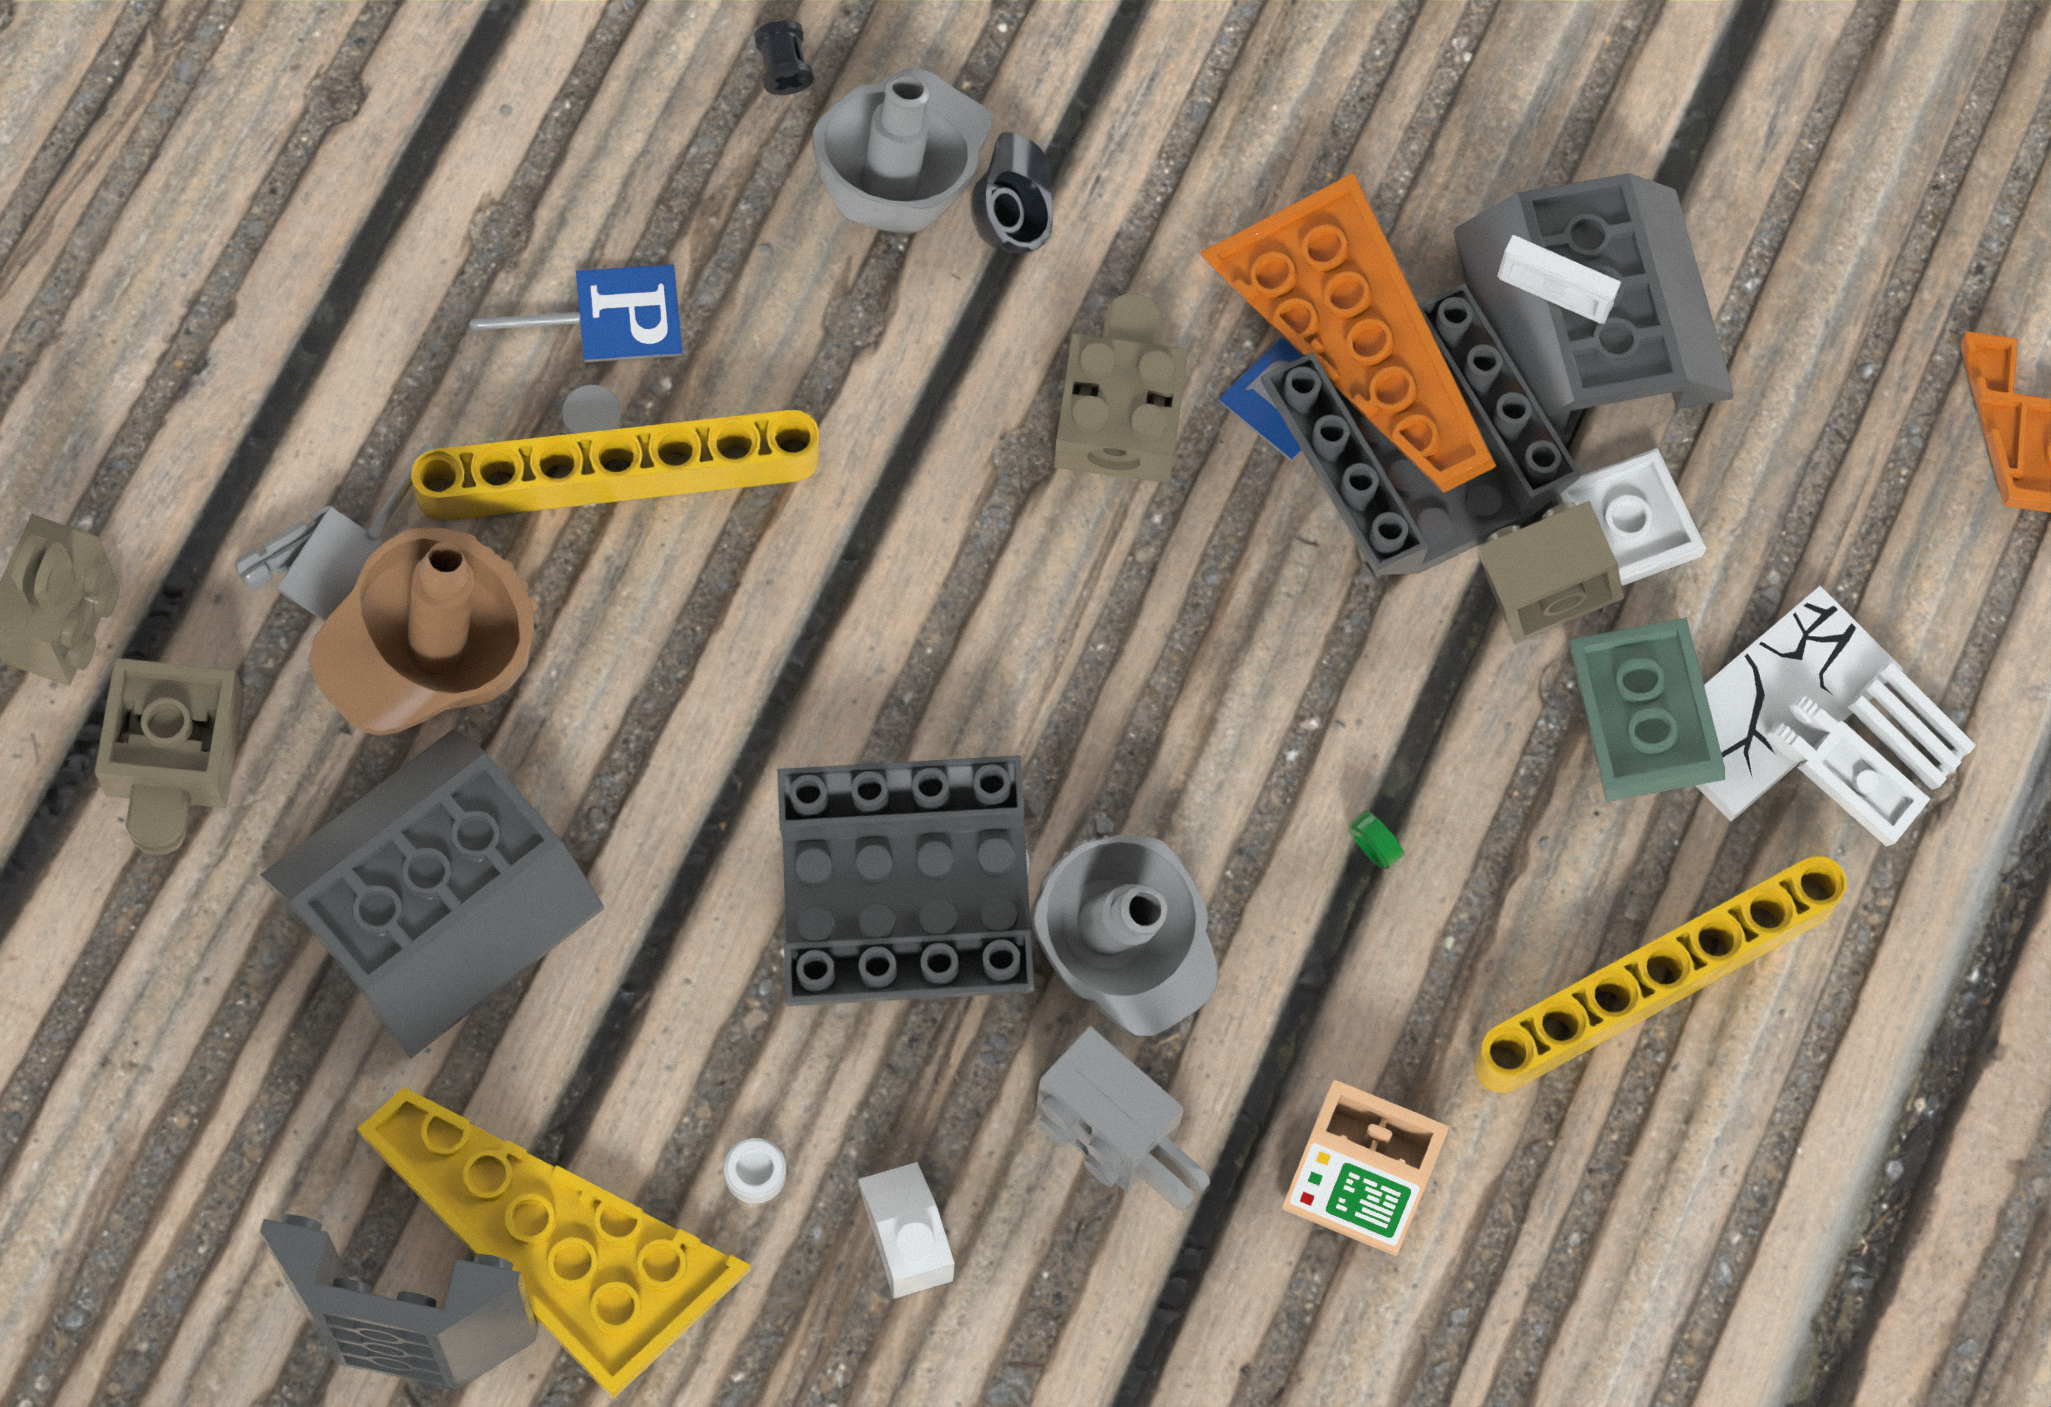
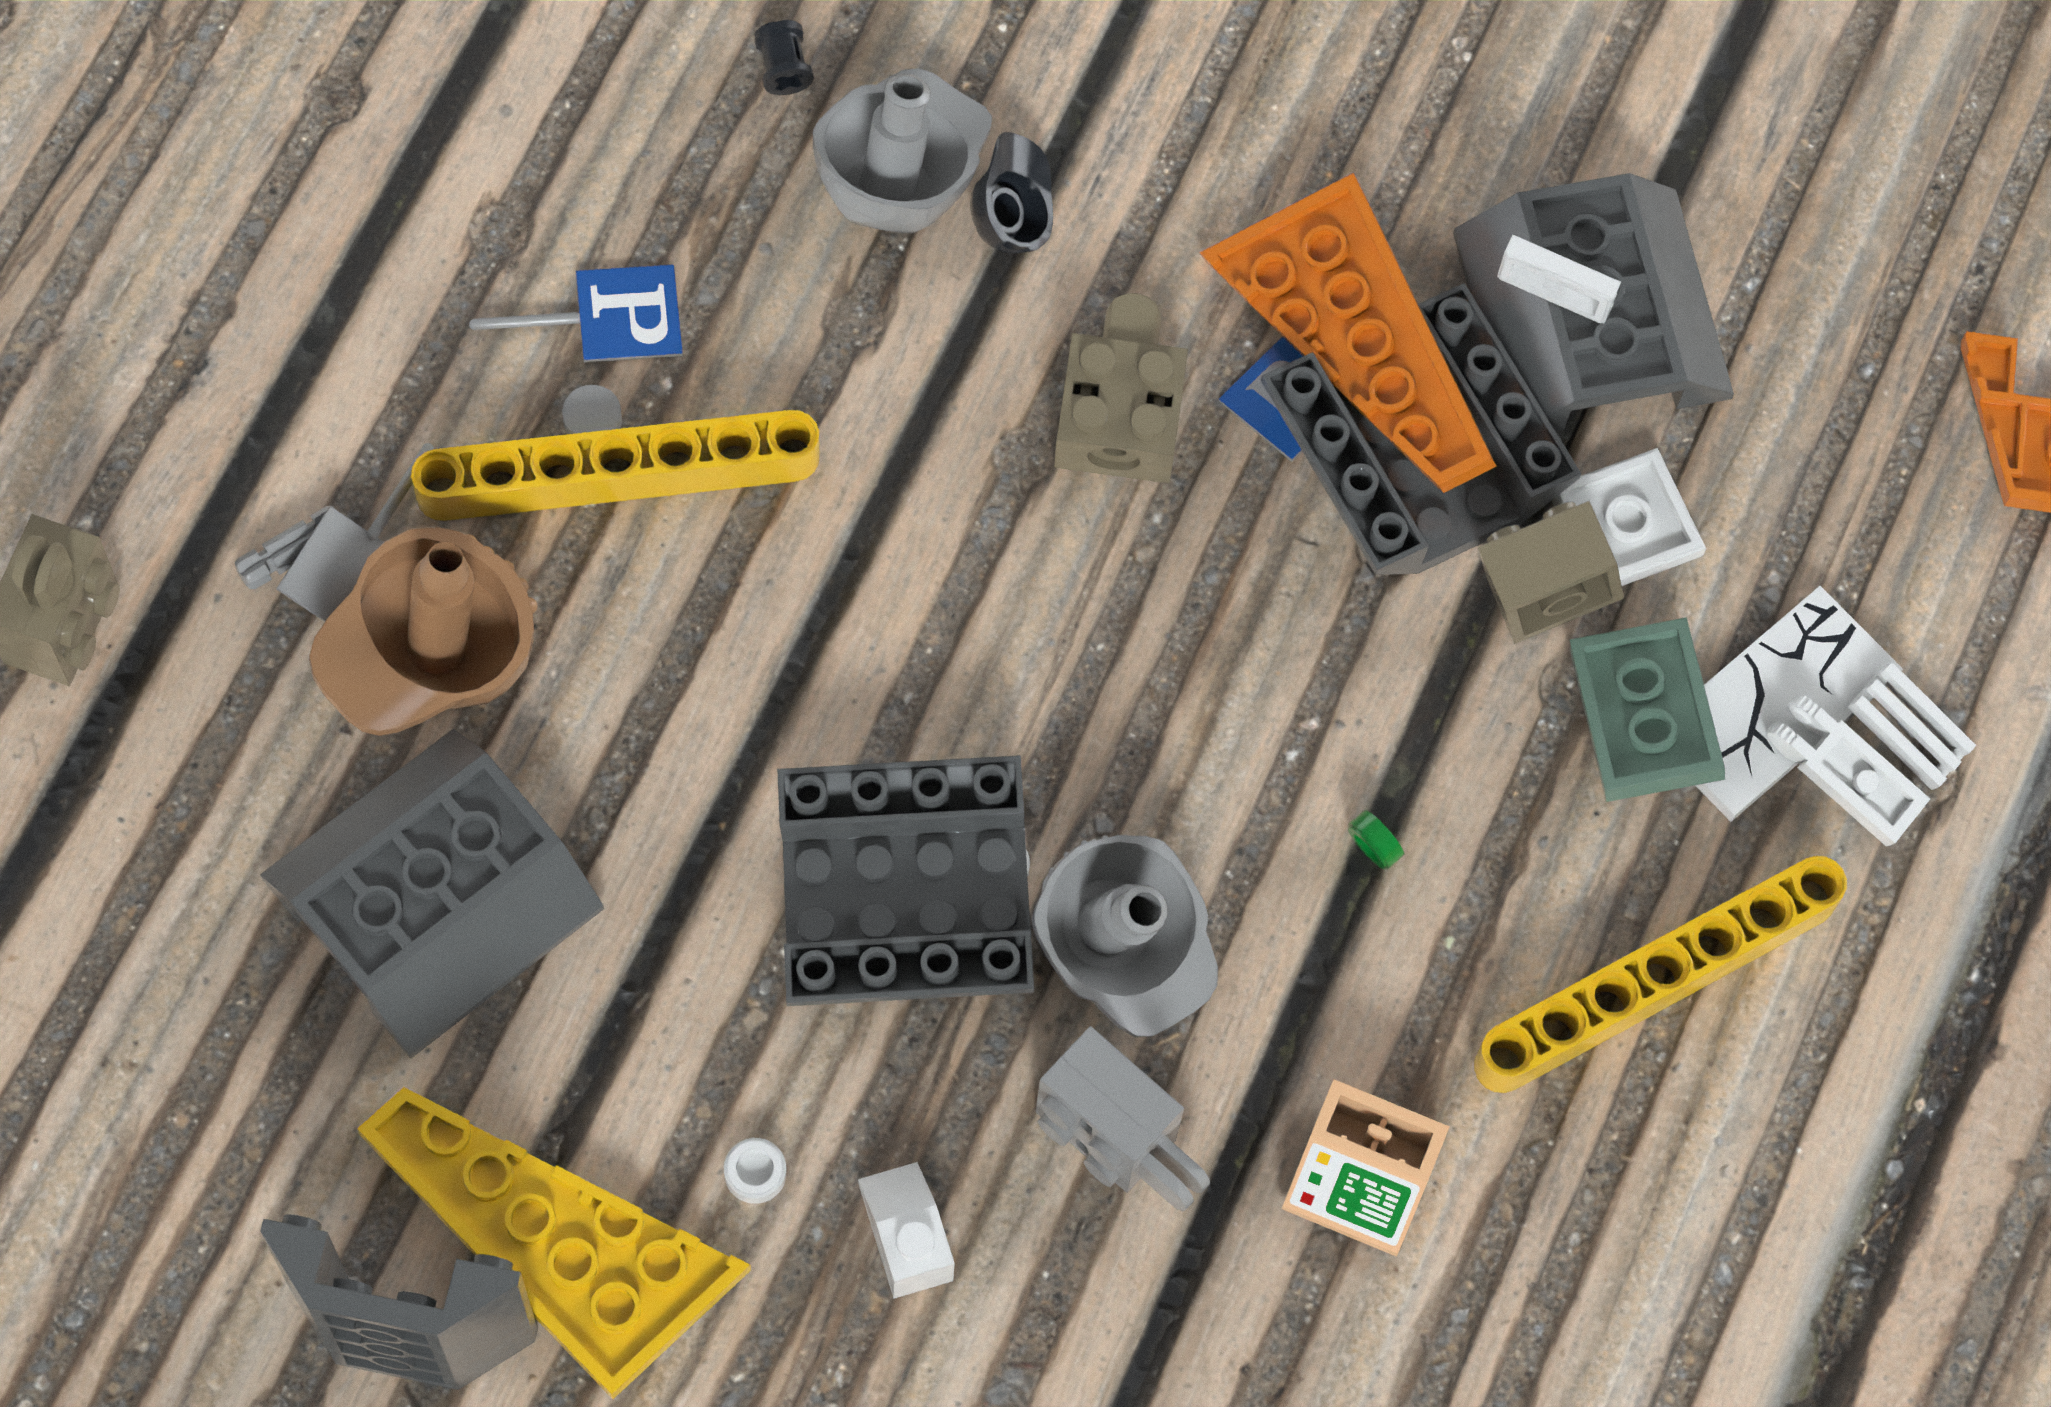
(177, 745): dark tan brick -> none

